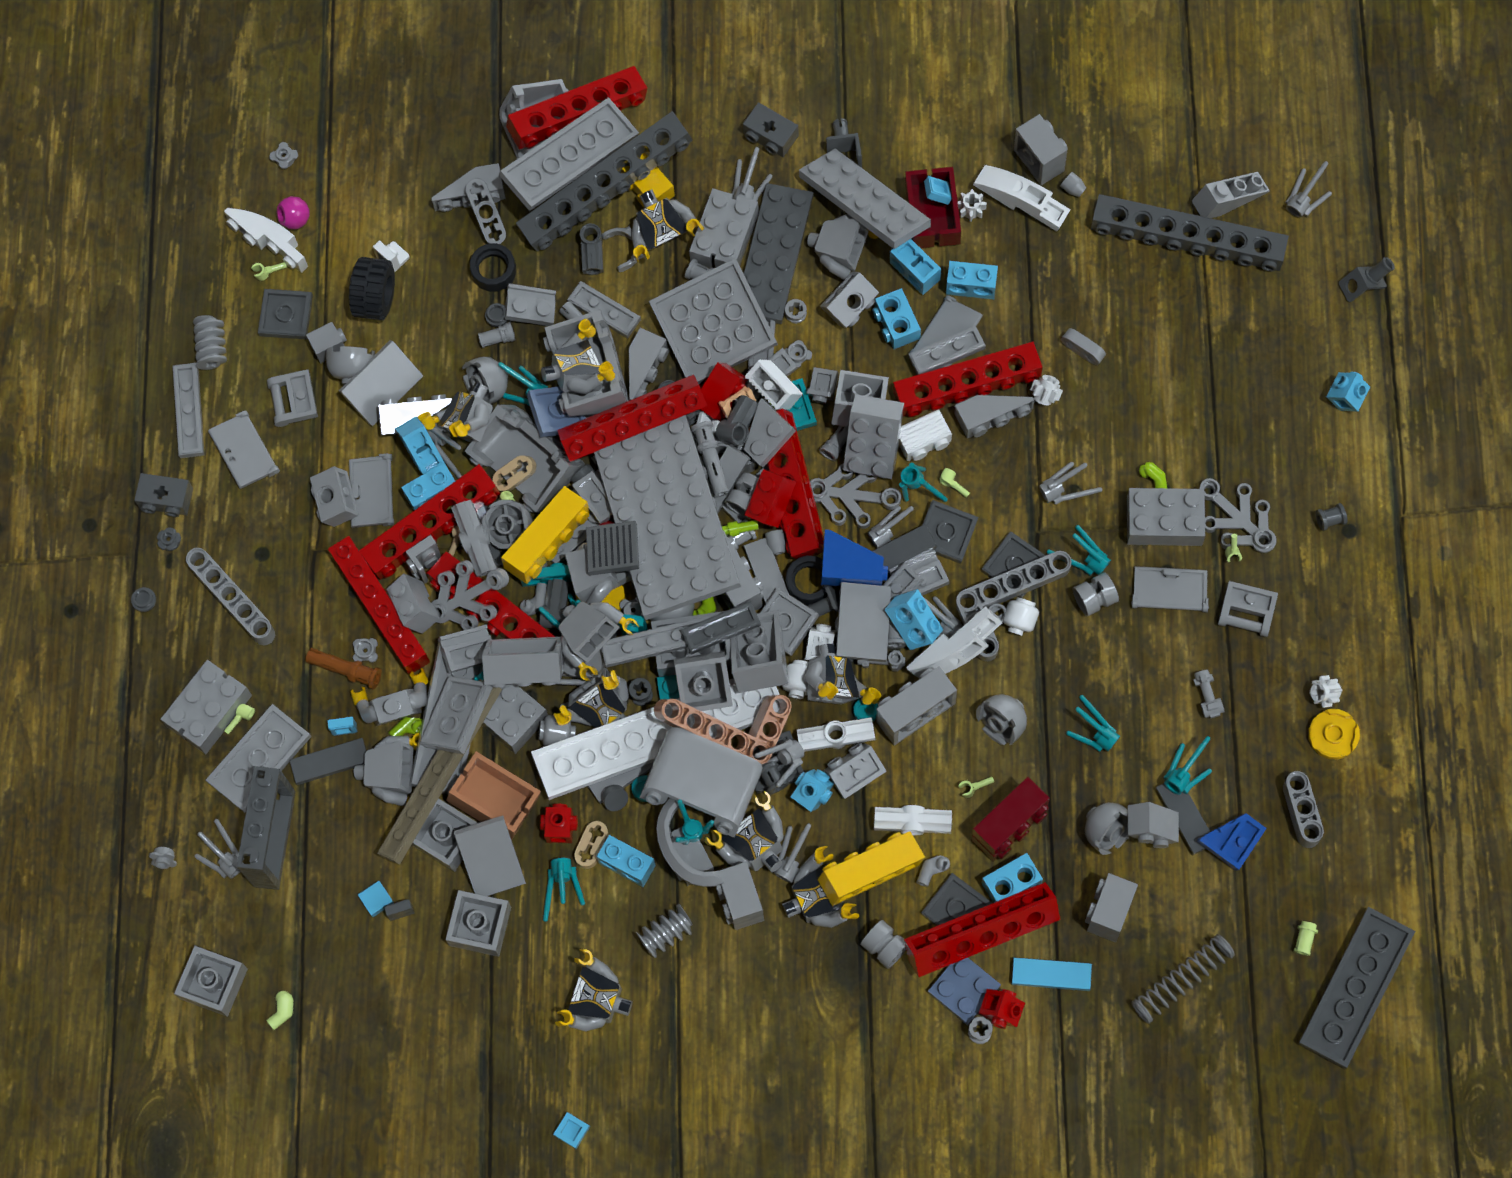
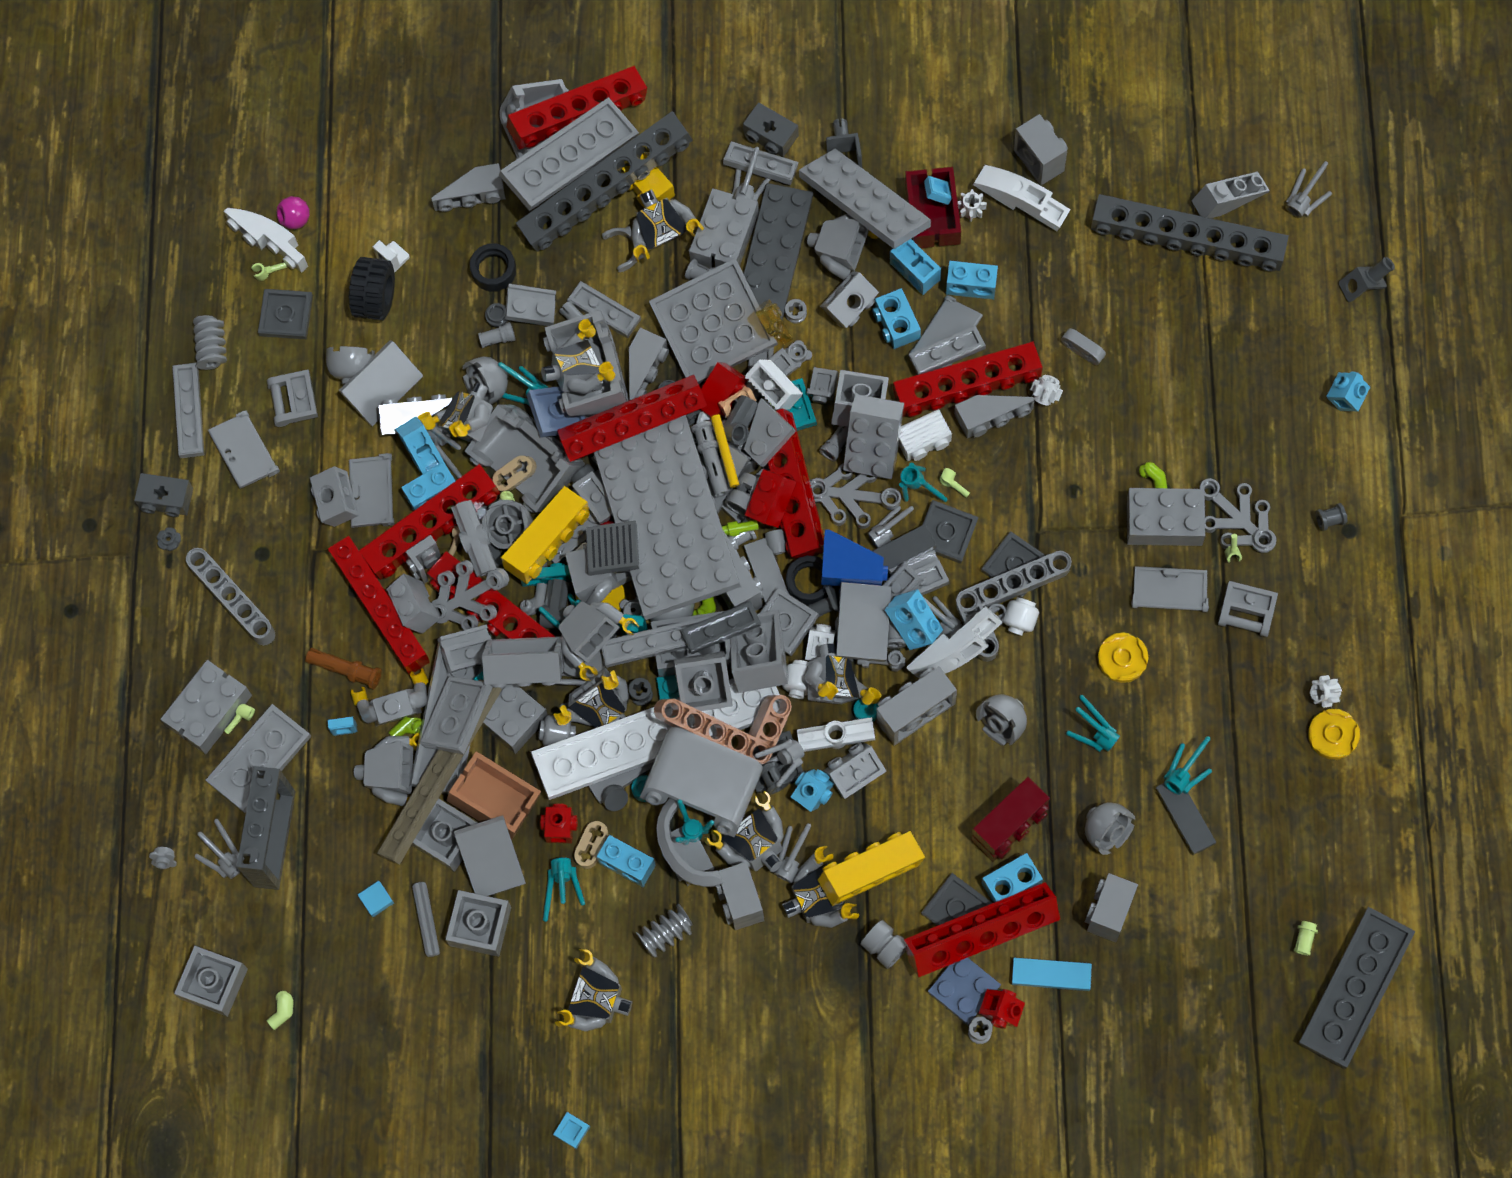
(143, 599): dark grey plate -> none
(288, 160): light grey plate -> none
(326, 337): light grey brick -> none
(328, 761): dark grey tile -> none
(360, 645): light grey plate -> none
(399, 910): dark grey tile -> none
(426, 919): none -> light grey axle
(498, 226): light grey beam -> none
(591, 250): dark grey piece -> none
(725, 451): none -> yellow bar
(766, 165): none -> light grey tile
(769, 316): none -> clear yellow wing
(913, 819): white piece -> none
(931, 867): light grey arm -> none
(974, 786): yellowish green hand -> none
(1052, 487): light grey plant -> none
(1073, 185): light grey hose -> none
(1096, 560): teal plant -> none
(1096, 594): light grey wheel -> none
(1122, 657): none -> yellow tile
(1153, 824): light grey brick -> none
(1211, 707): light grey bar -> none
(1222, 944): light grey piece -> none
(1234, 840): blue wing -> none
(1303, 797): light grey beam -> none

